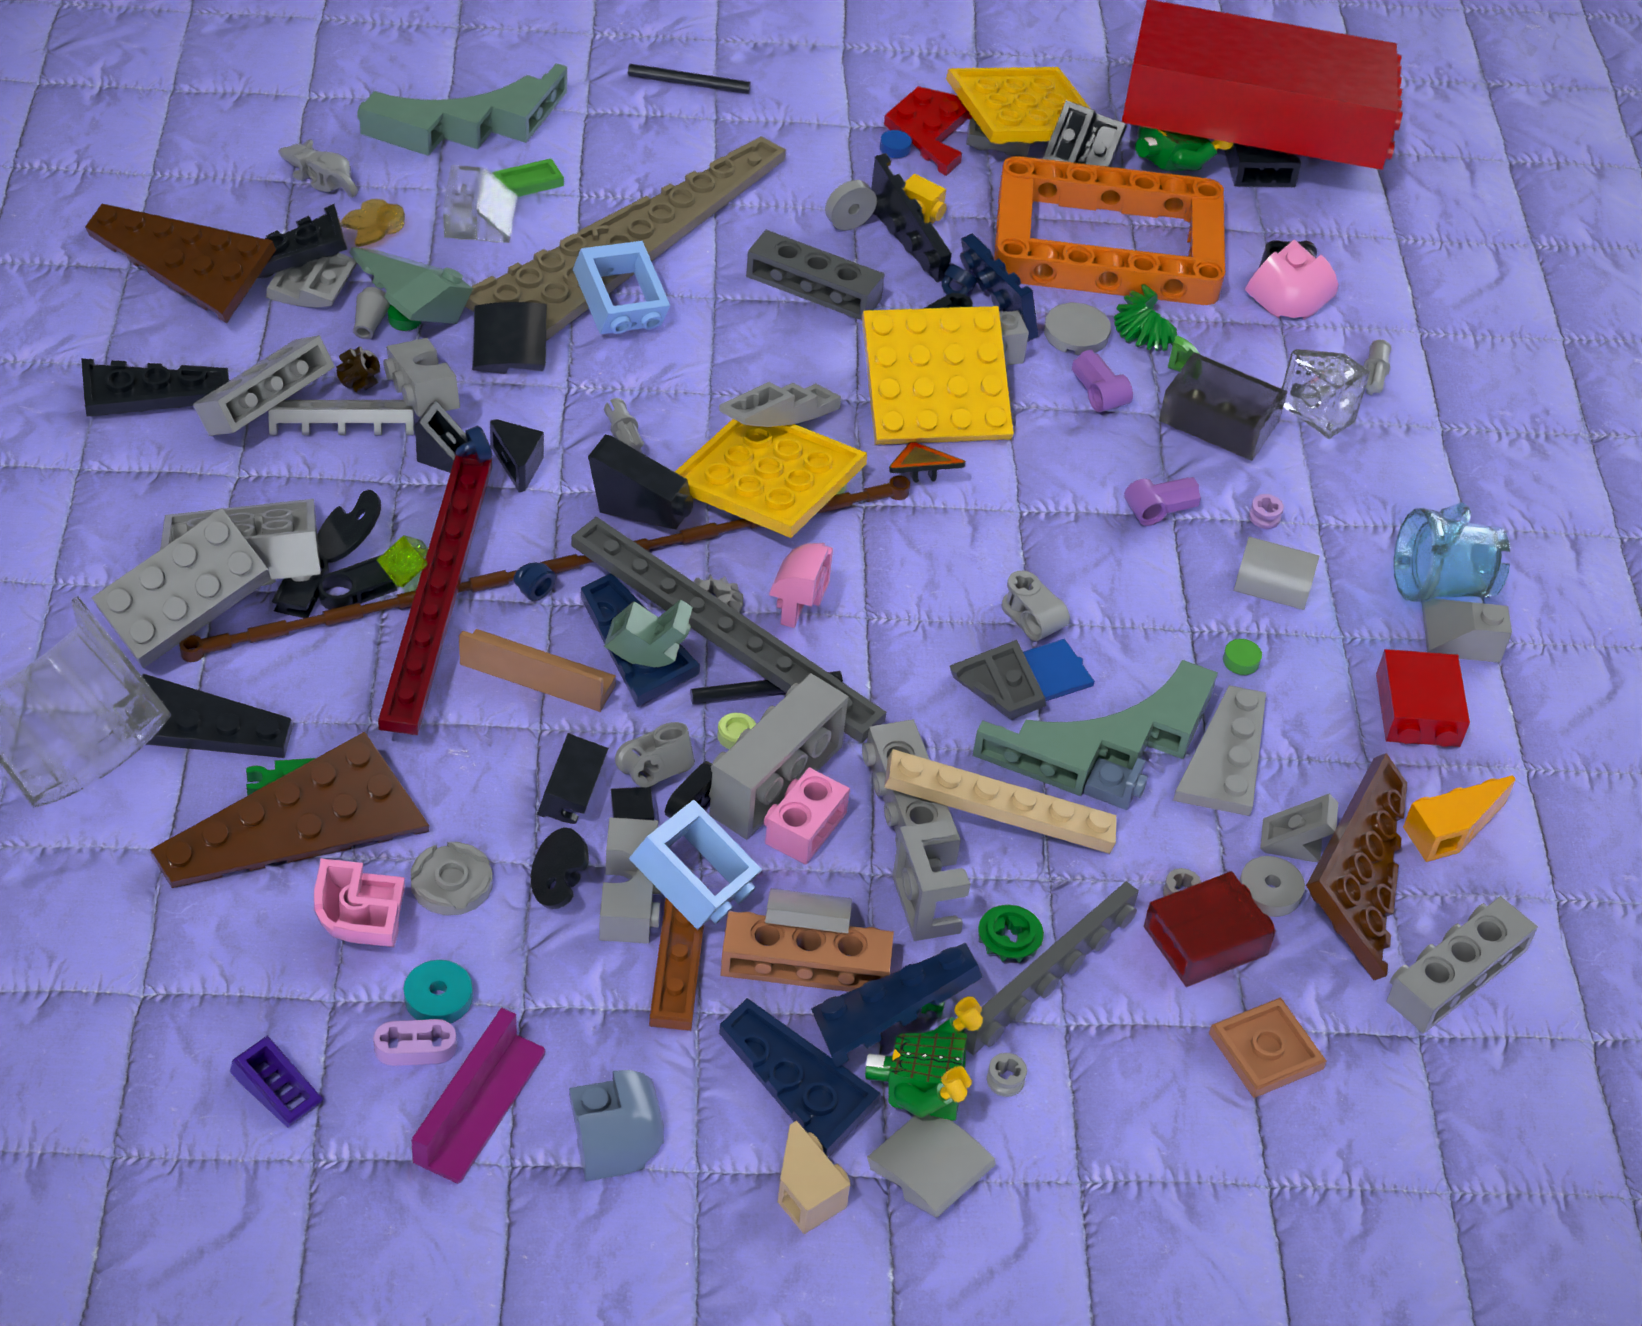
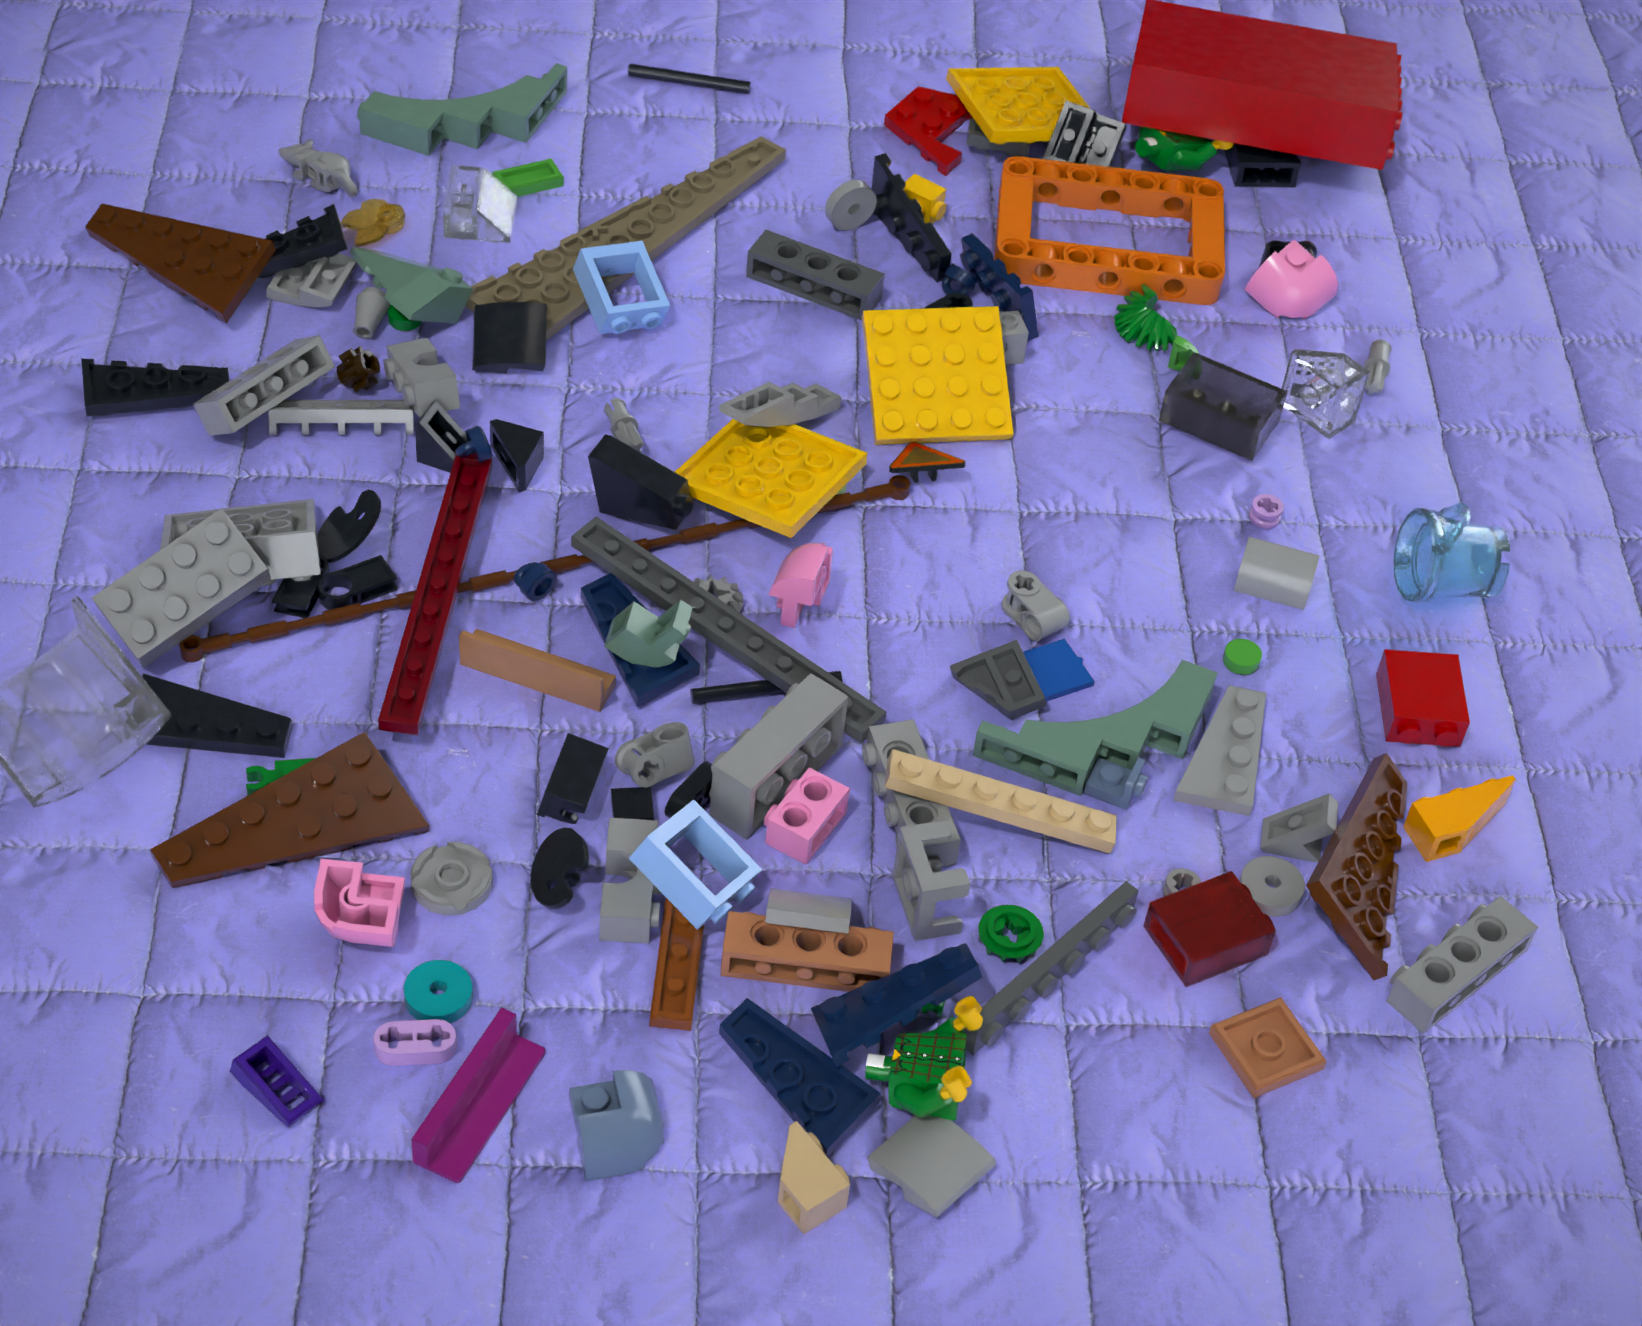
(404, 560): clear neon green bracket -> none
(731, 727): yellowish green tile -> none
(895, 144): blue tile -> none
(998, 1066): light grey bush -> none
(1077, 328): light grey tile -> none
(1103, 386): medium lavender piece -> none
(1153, 501): medium lavender piece -> none
(1467, 629): light grey slope -> none

